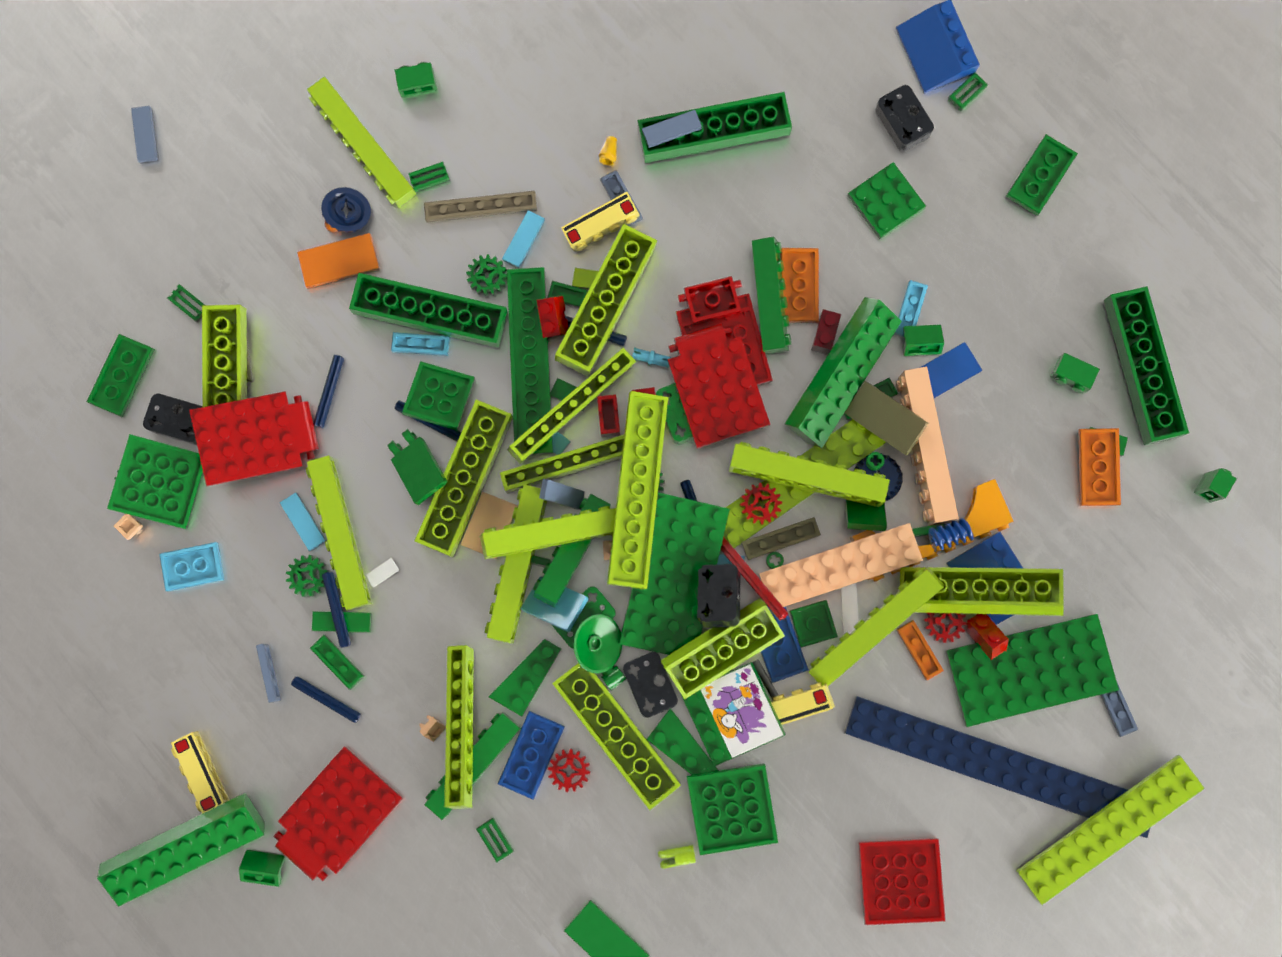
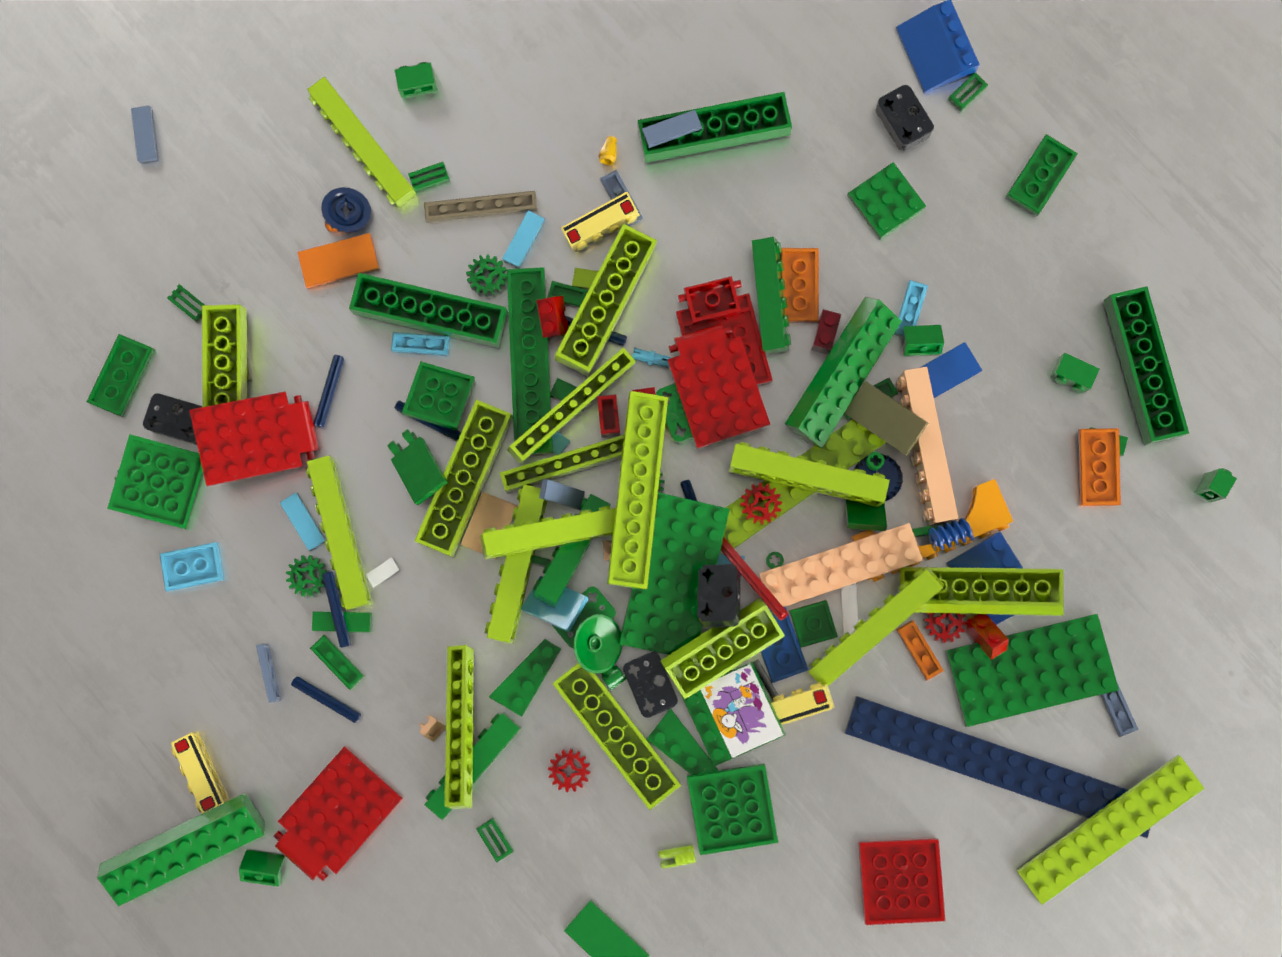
(128, 526): light nougat tile -> none
(531, 755): blue tile -> none
(781, 538): olive plate -> none

